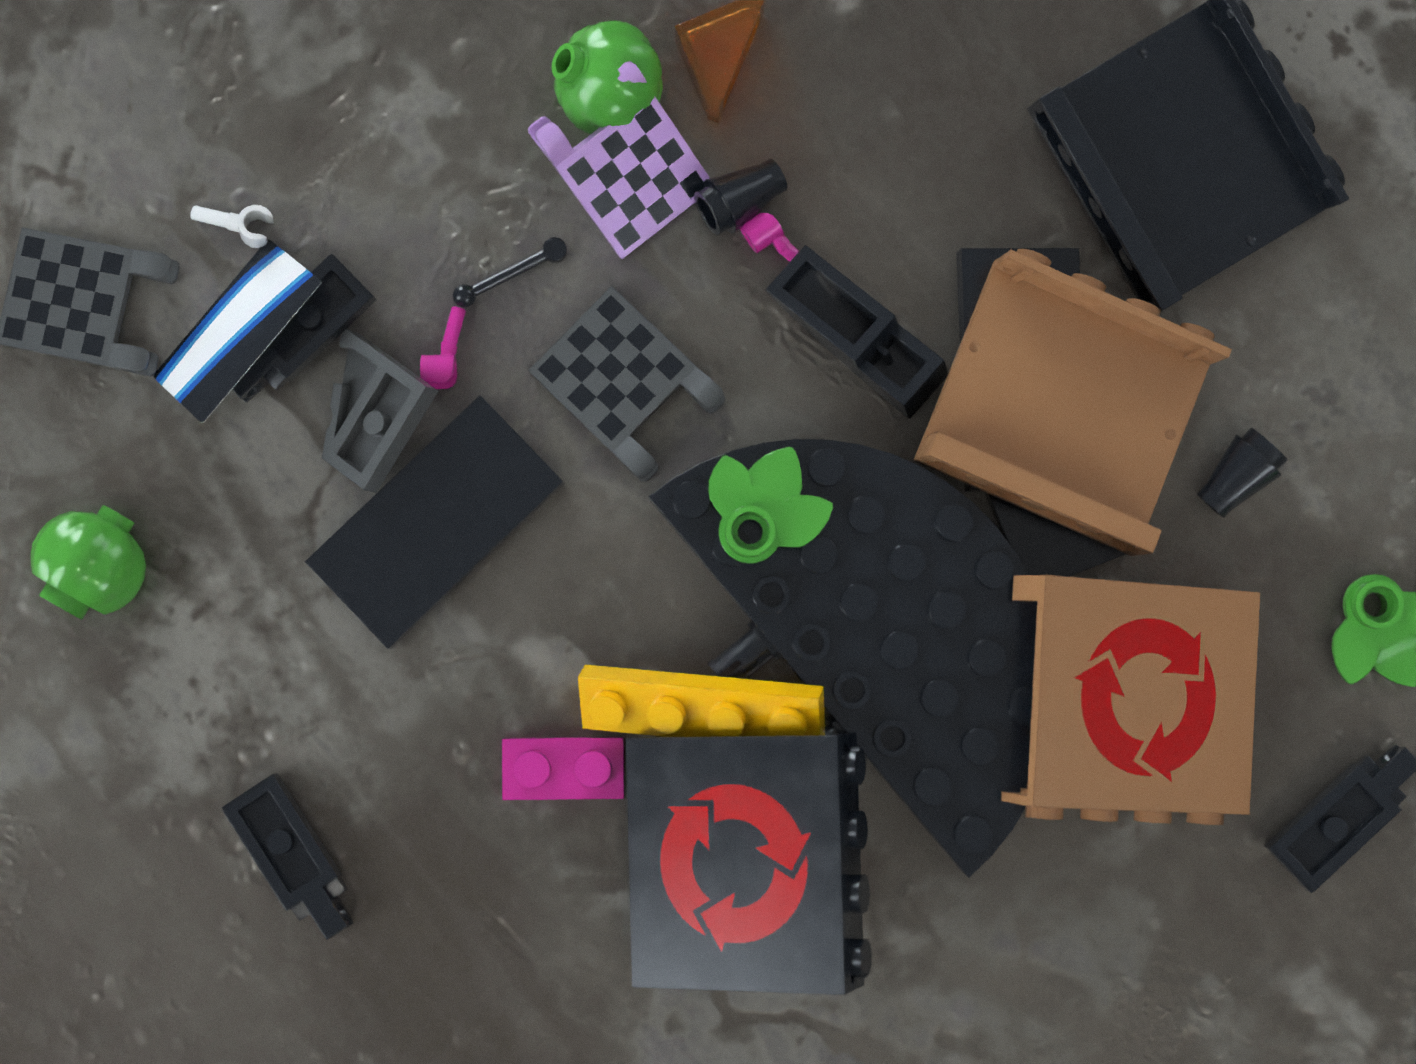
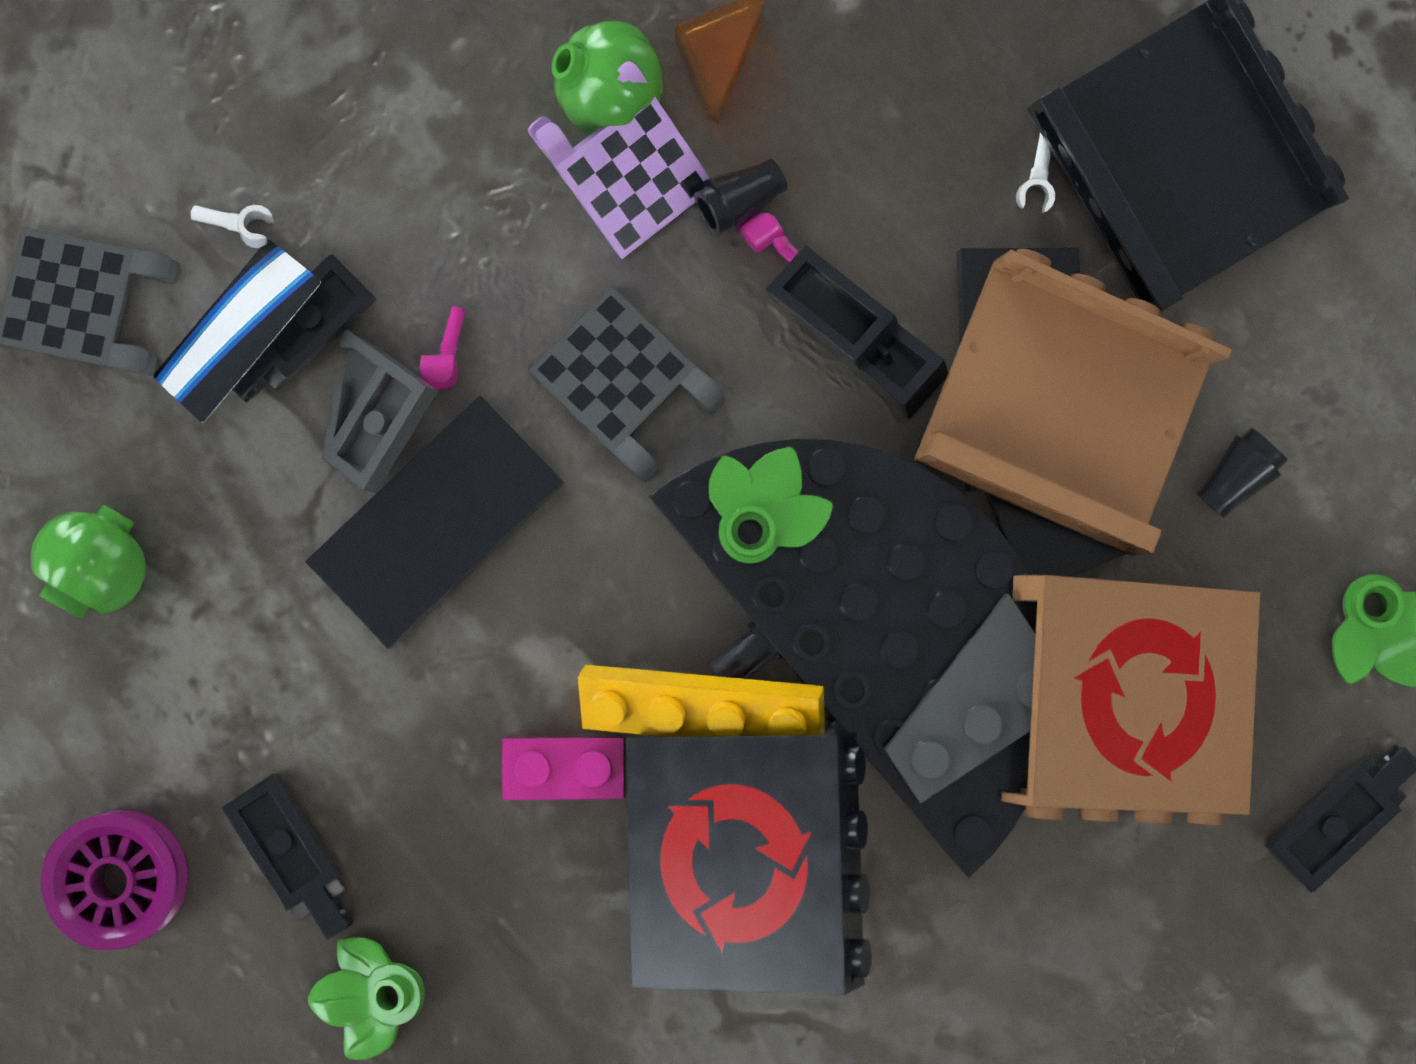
(63, 861): none -> magenta wheel
(359, 1001): none -> bright green plate
(553, 251): black hinge -> none
(973, 707): none -> dark grey wing
(1039, 177): none -> white hand

